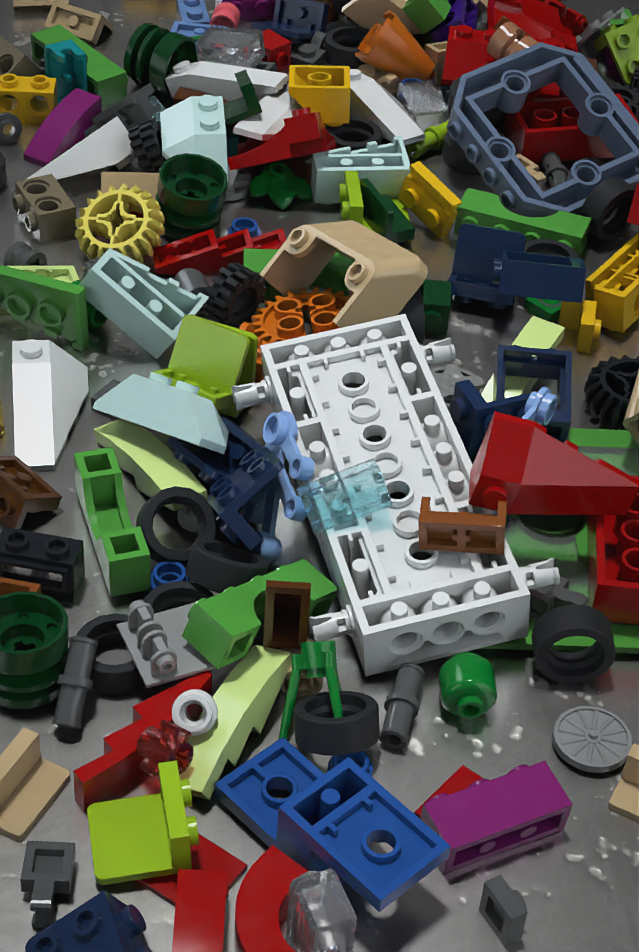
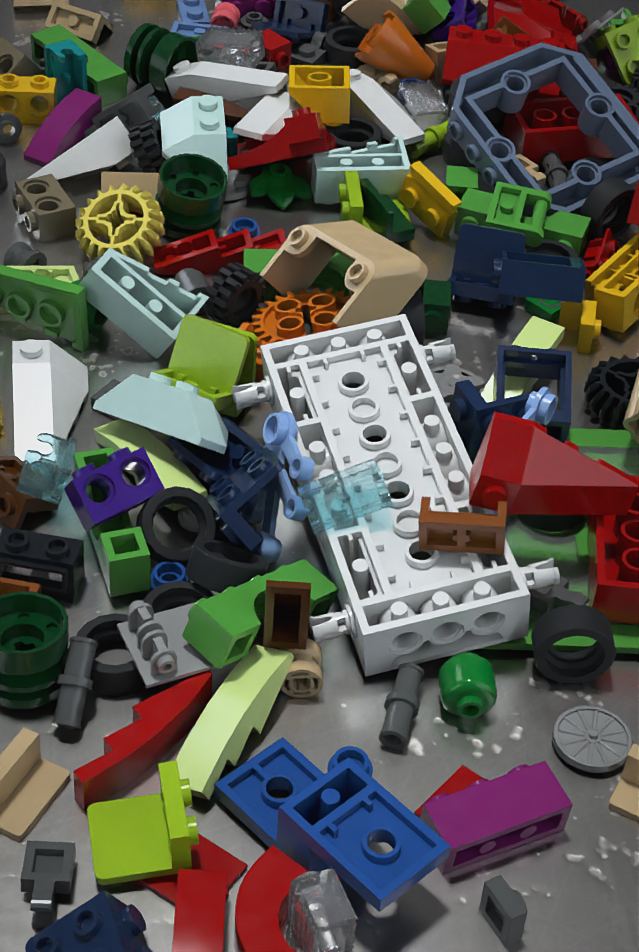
(47, 474): none -> clear light blue hinge
(117, 494): none -> dark purple brick
(164, 745): clear red gear -> none
(199, 697): white plate -> none
(243, 106): dark green panel -> none
(250, 17): none -> dark grey plate
(319, 661): green plant -> none
(329, 736): black tyre -> none
(461, 178): none -> bright green panel
(508, 40): nougat wheel -> none
(508, 207): none -> bright green plate
(599, 251): none -> red hinge

